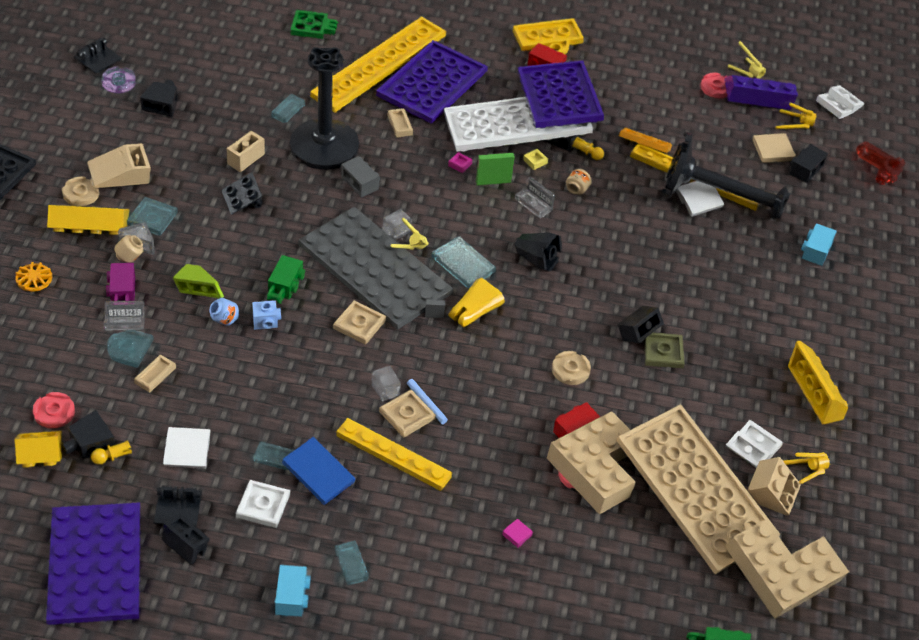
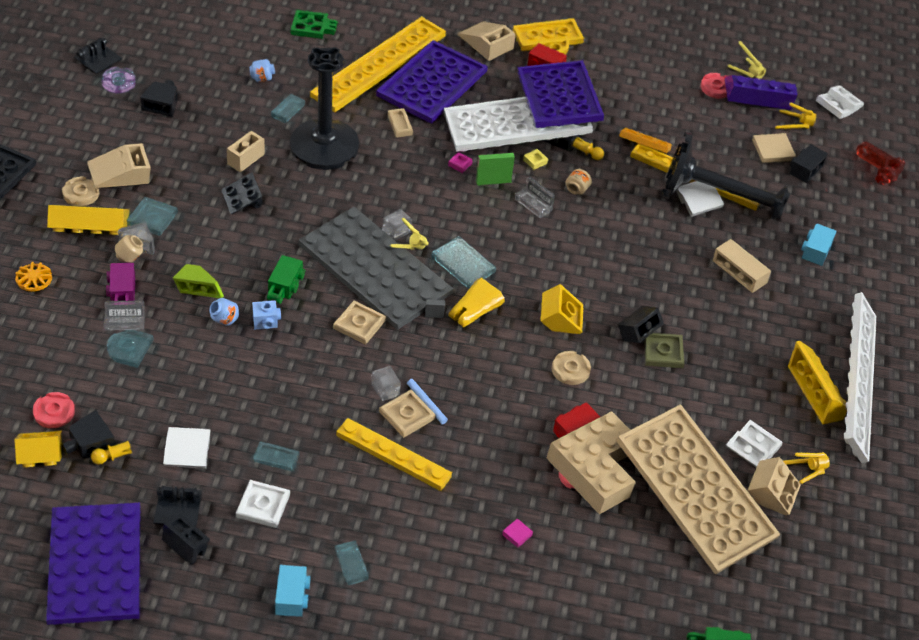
(155, 373): tan tile -> none
(262, 70): none -> light blue head
(318, 471): blue tile -> none
(360, 176): dark grey brick -> none
(489, 39): none -> tan slope
(540, 249): black cone -> none
(561, 311): none -> yellow slope
(741, 265): none -> tan brick
(782, 577): tan piece -> none
(860, 379): none -> white plate

